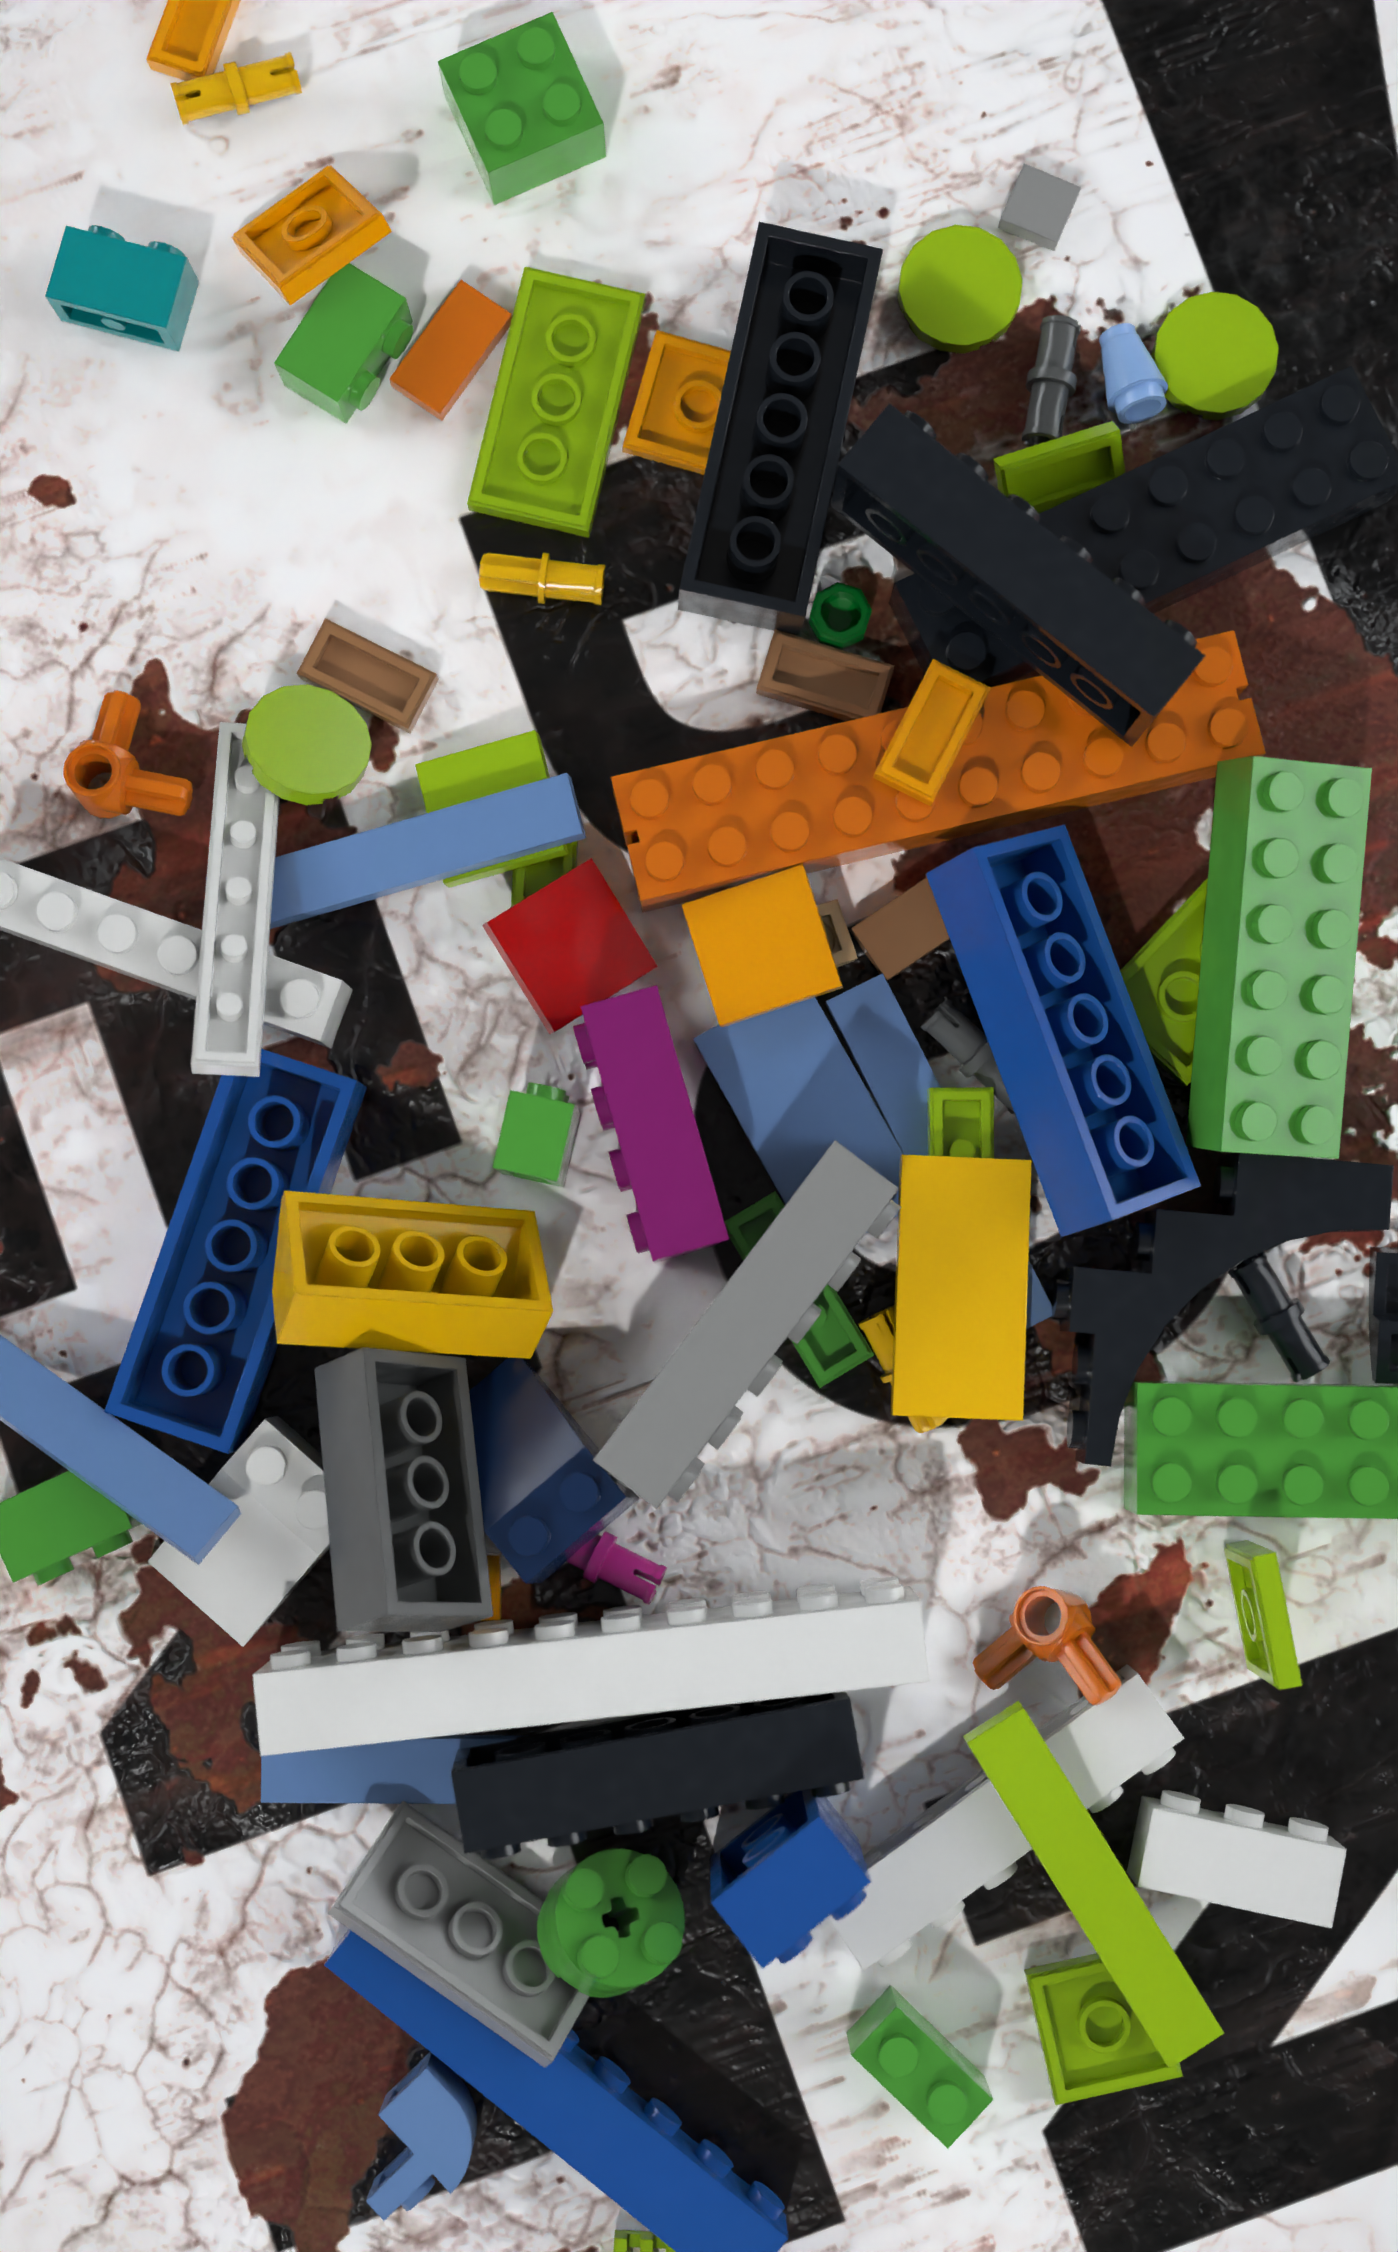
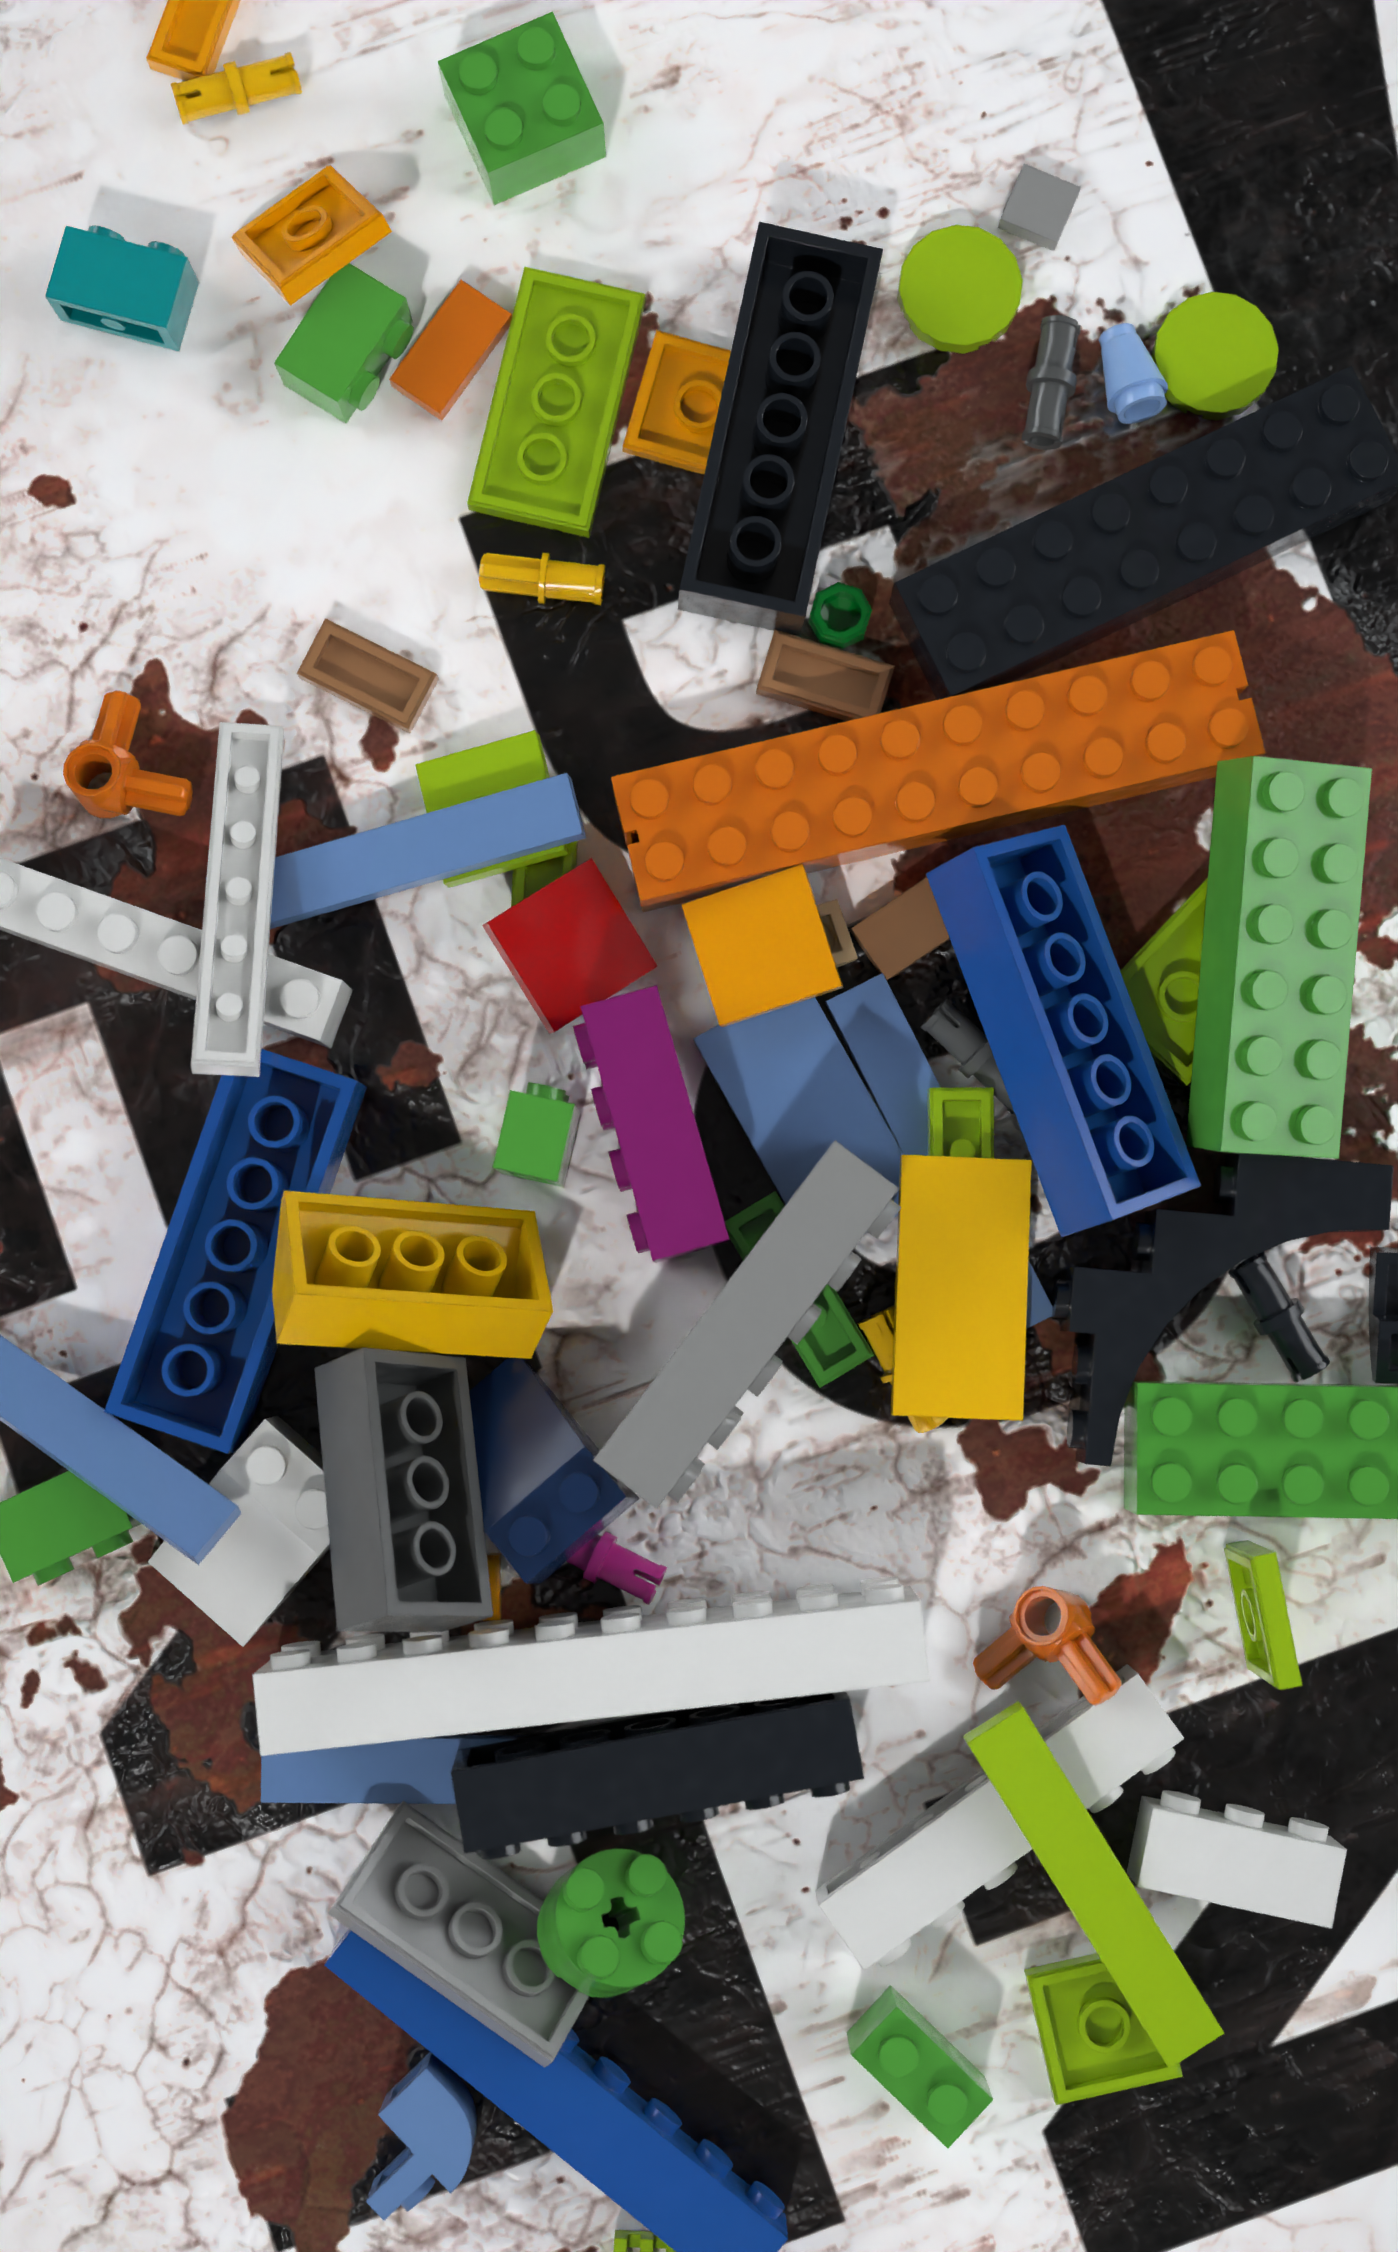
(306, 744): lime tile -> none
(788, 1876): blue brick -> none
(932, 732): light orange tile -> none
(1013, 573): black brick -> none
(1062, 467): lime tile -> none

